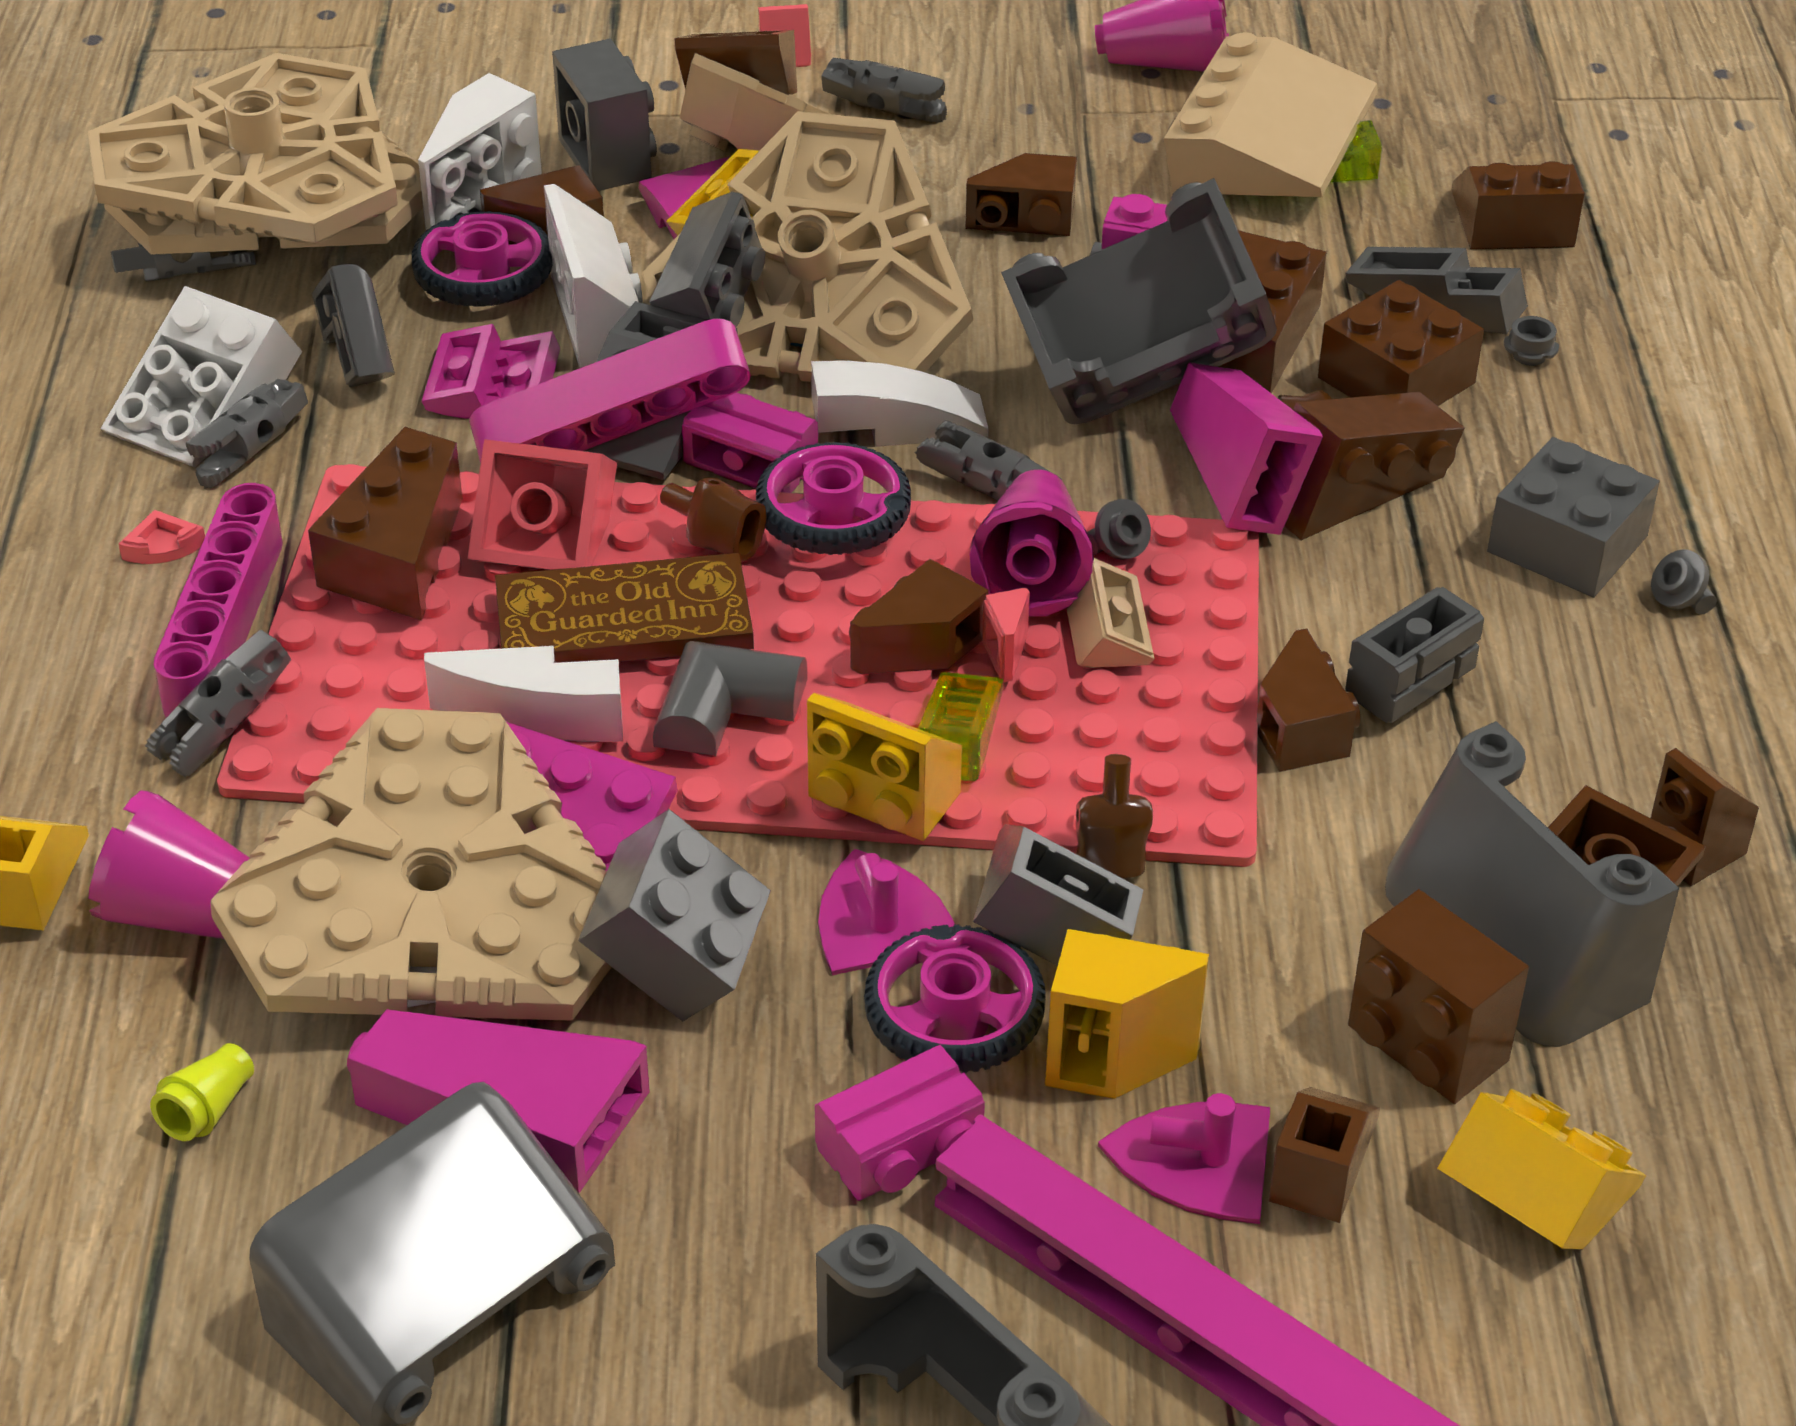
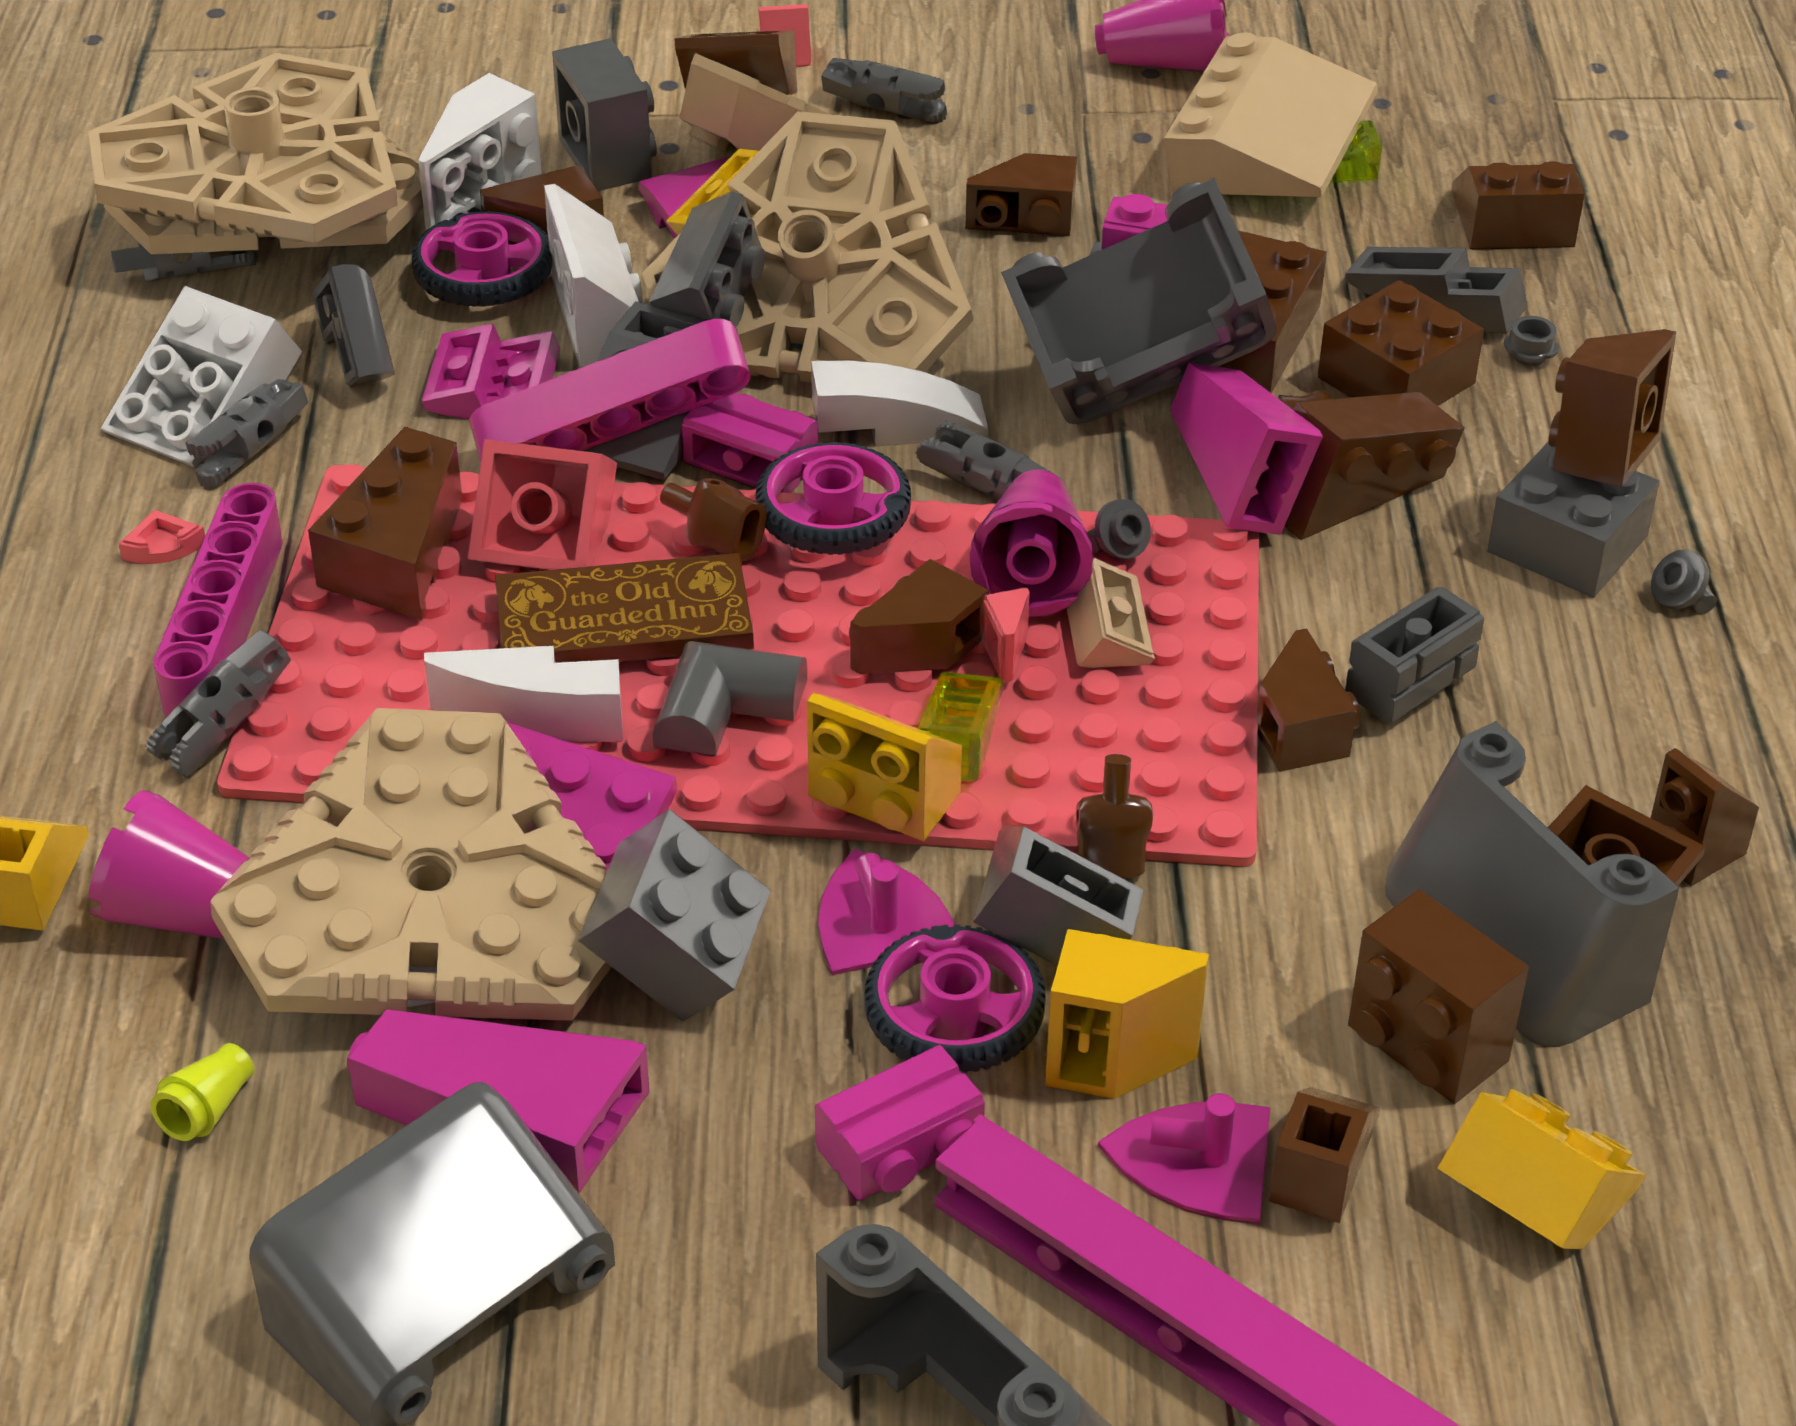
(1611, 404): none -> reddish brown slope

